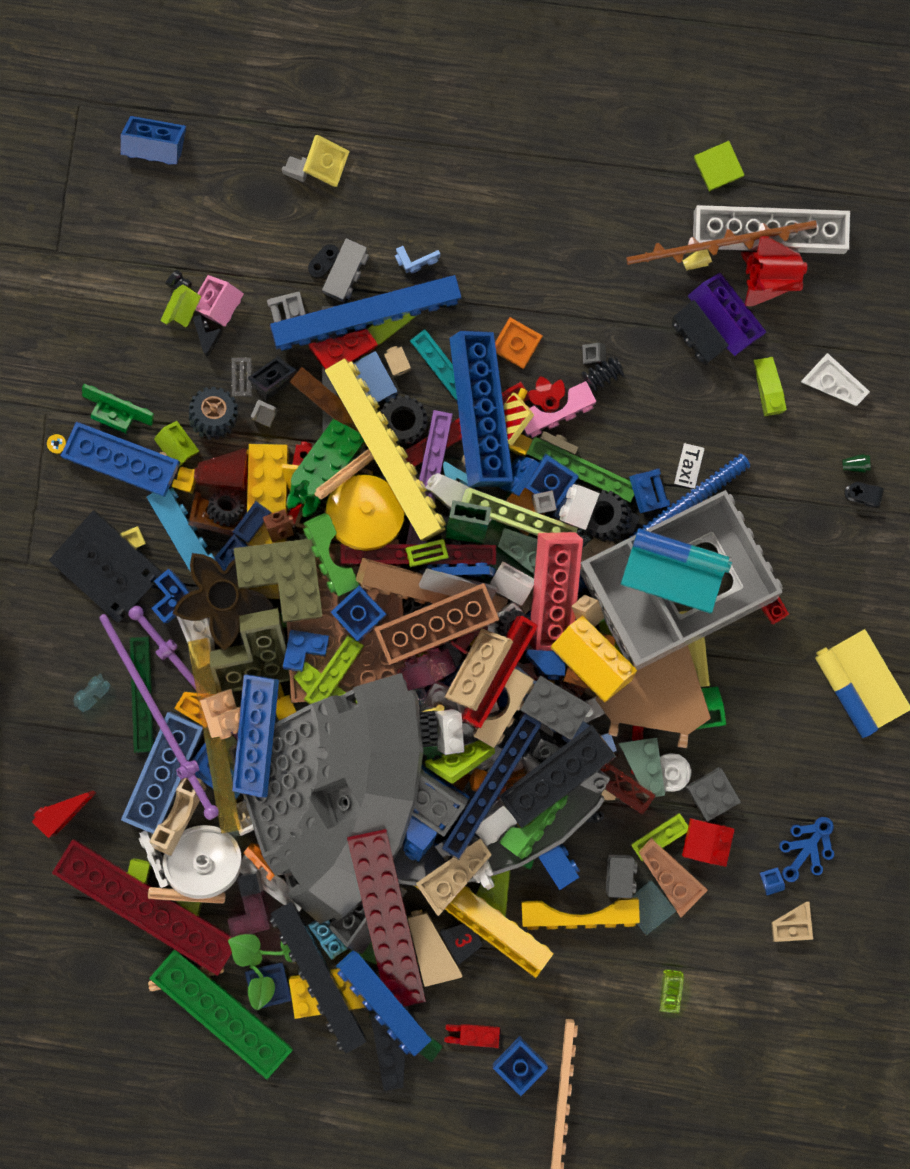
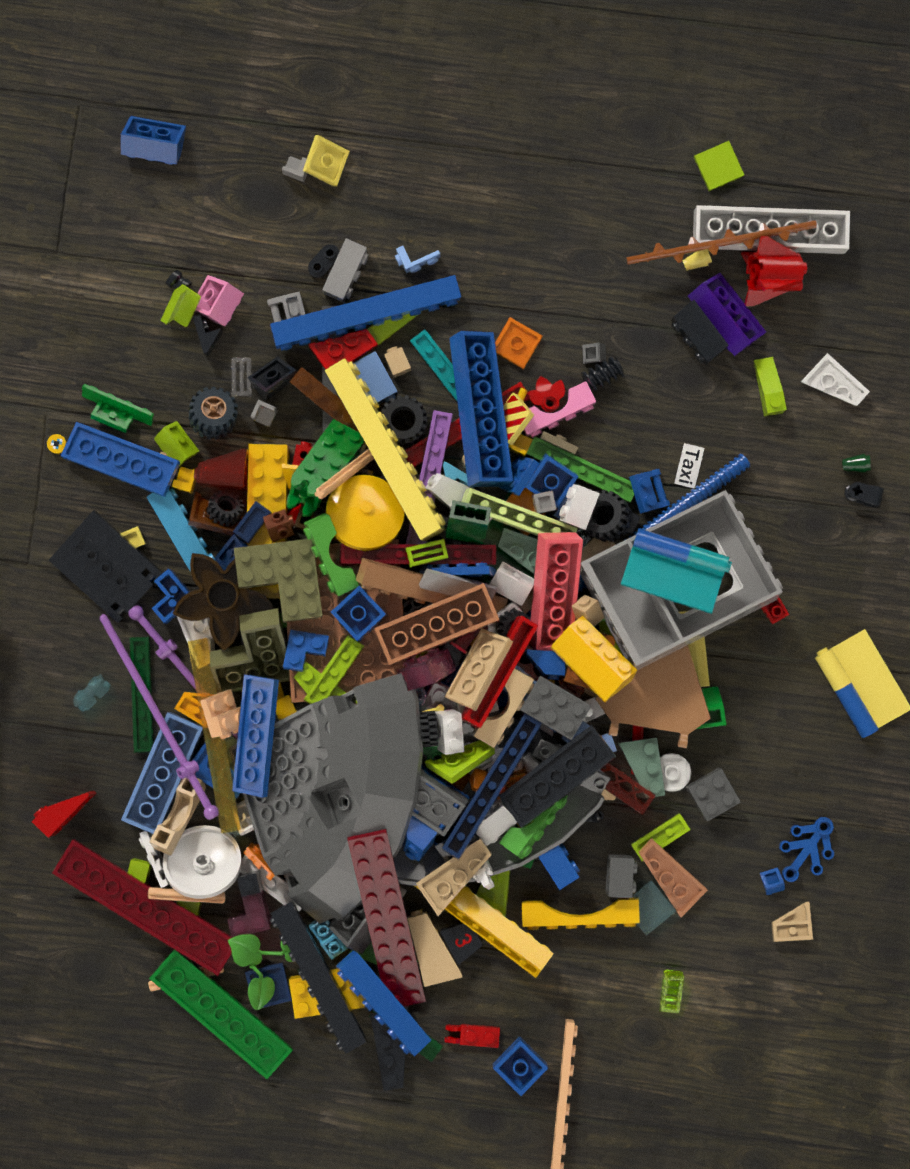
(708, 842): red slope -> none

